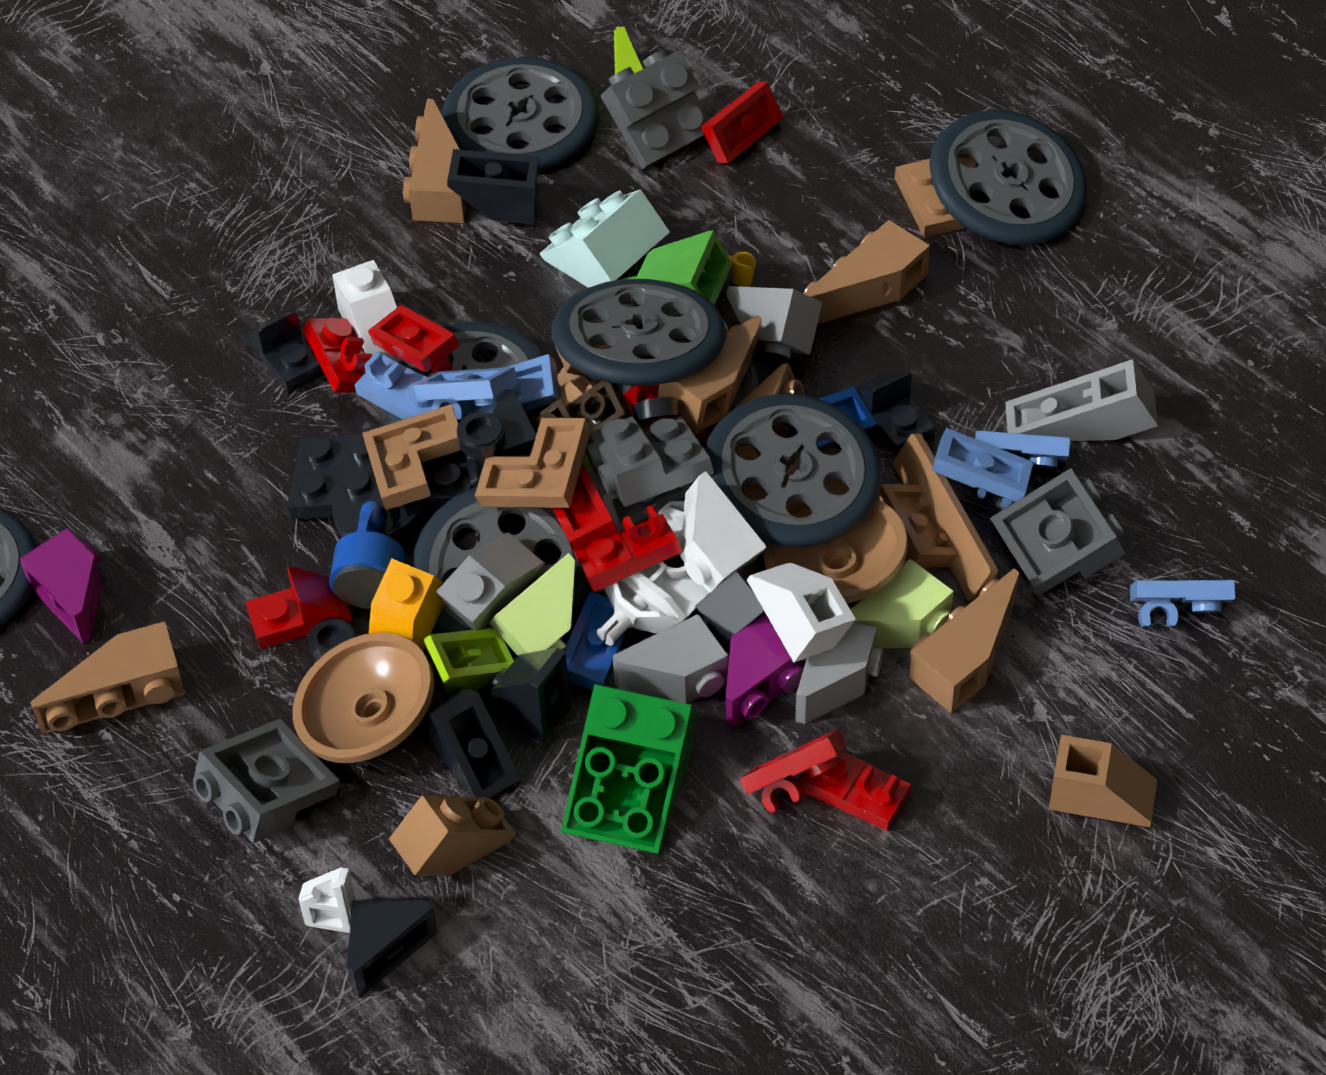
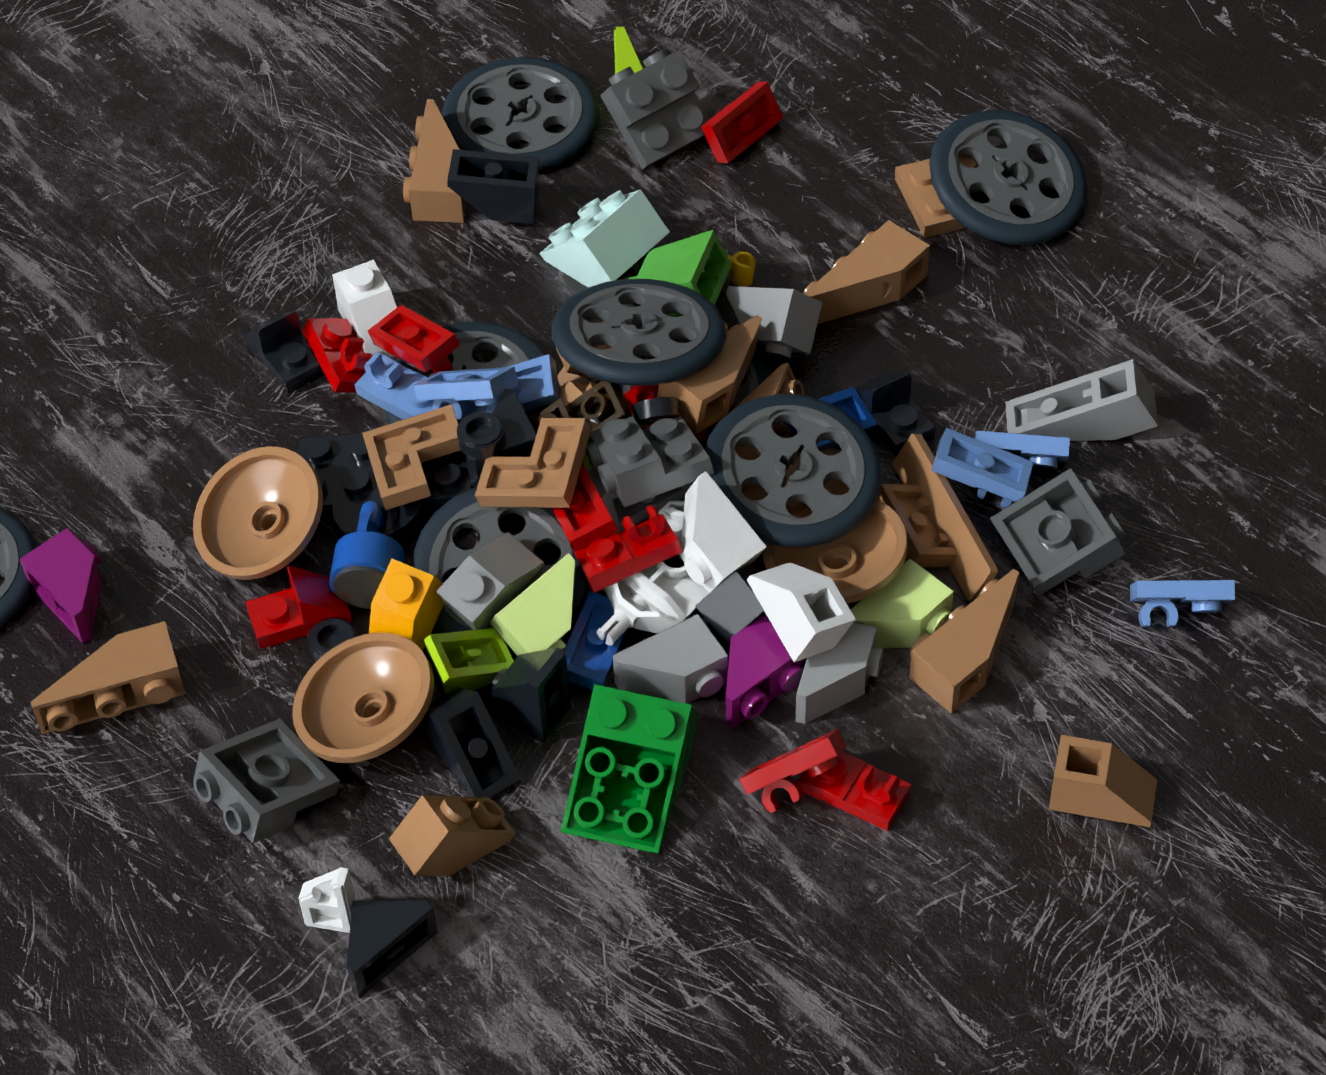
(245, 501): none -> medium nougat dish

